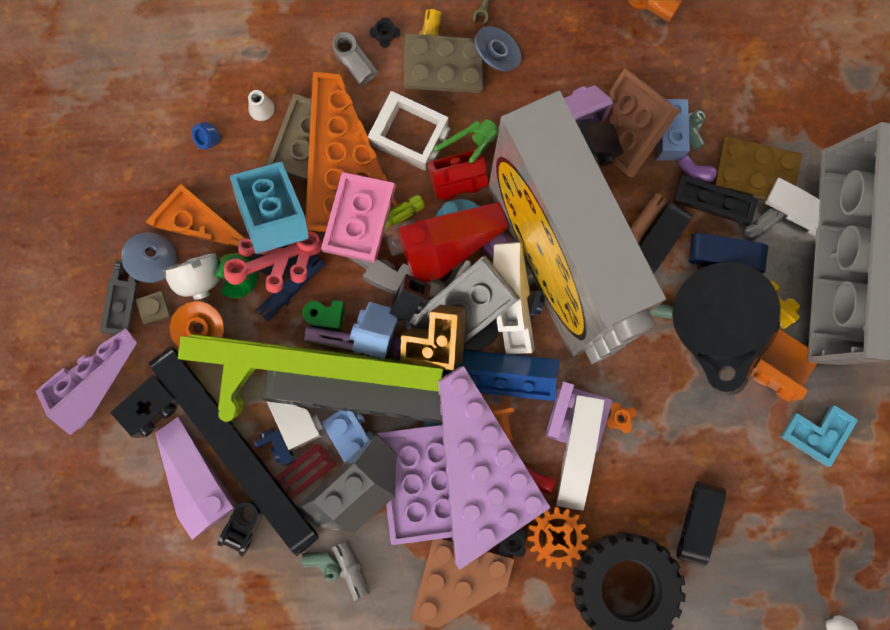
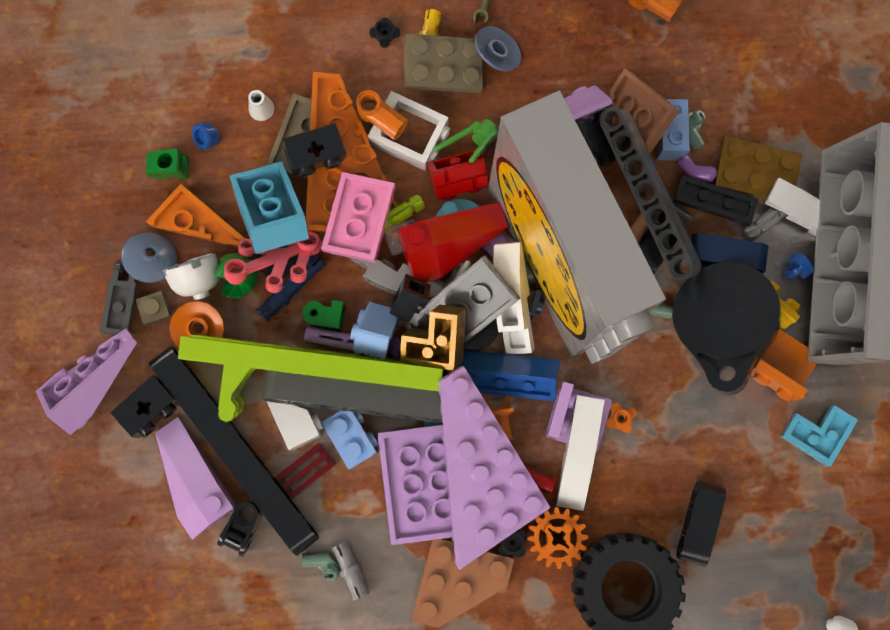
(167, 164): none -> green leg
(280, 450): dark blue bracket -> none
(324, 140): none -> black brick
(354, 59): light grey piece -> none
(354, 489): dark grey wedge -> none
(382, 115): none -> orange piece
(661, 198): none -> dark grey beam
(799, 265): none -> blue tile

